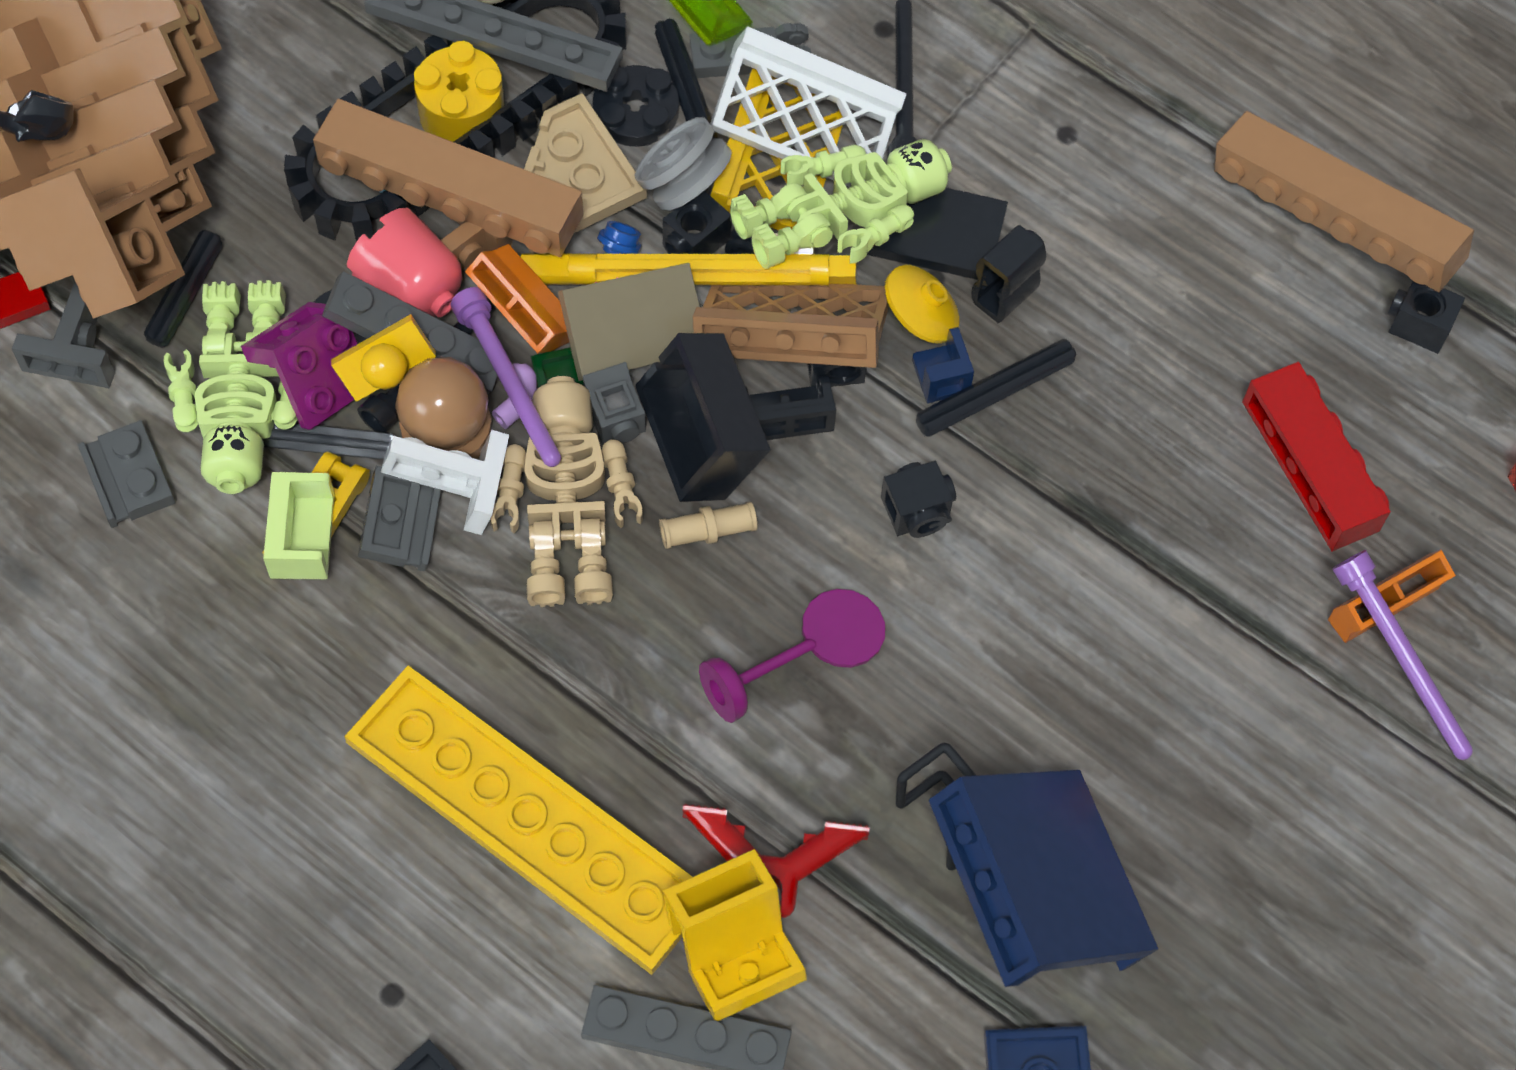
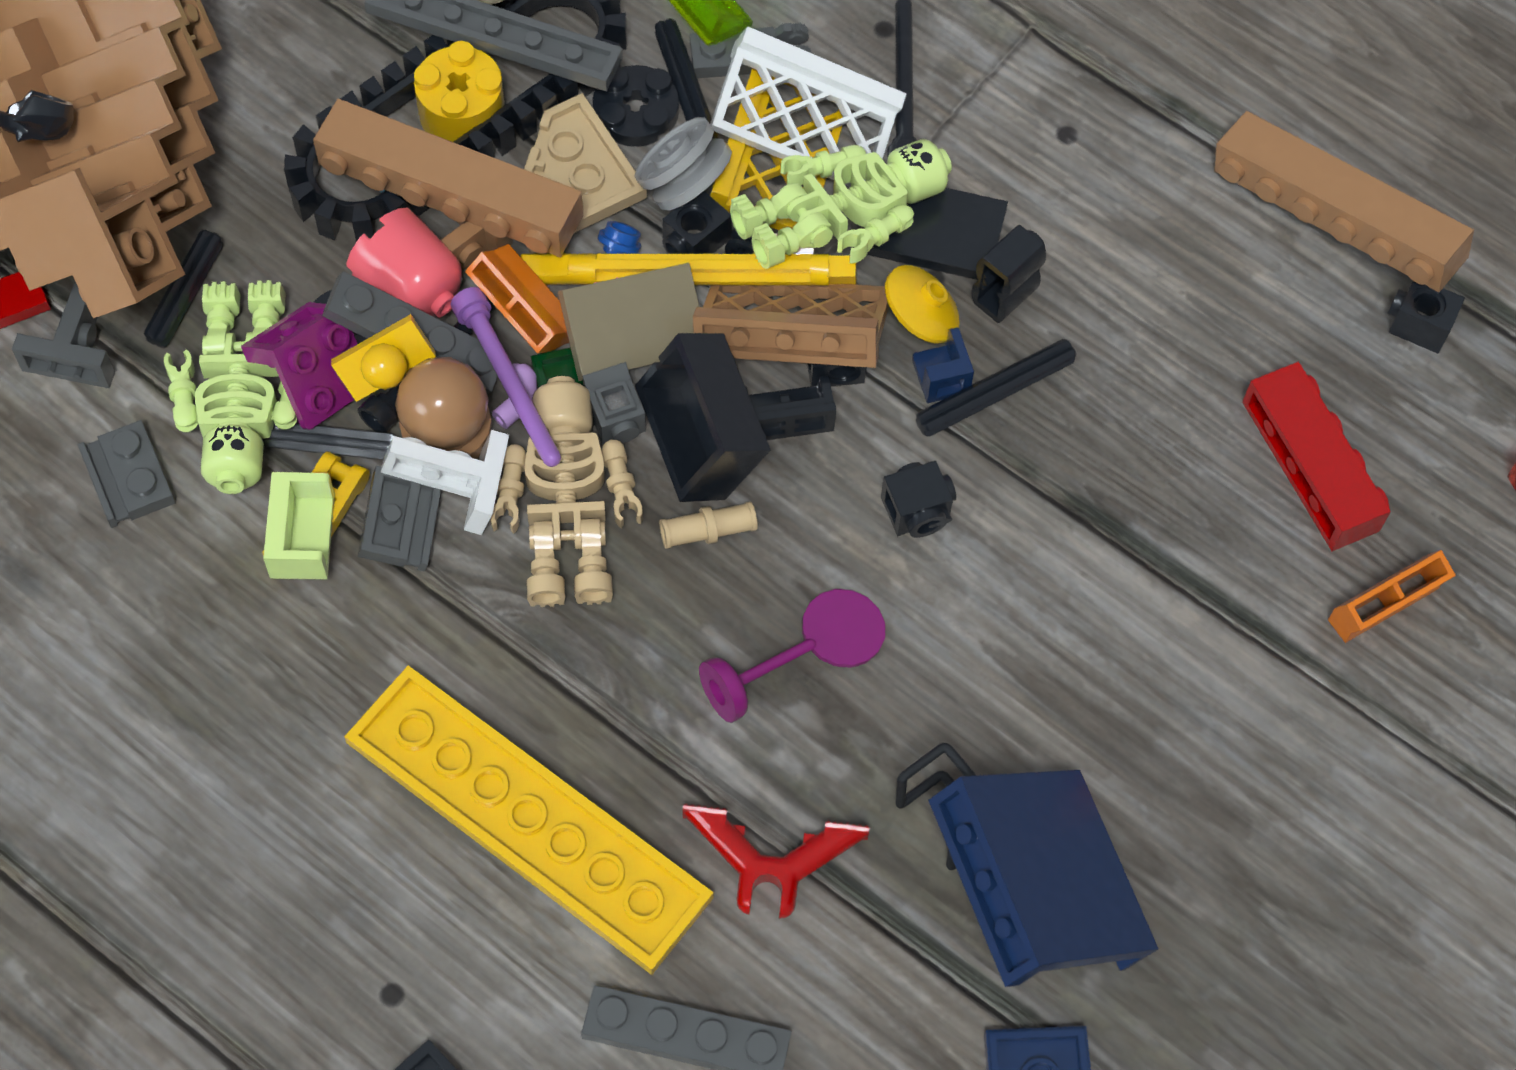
(733, 935): yellow piece -> none
(1359, 576): medium lavender piece -> none

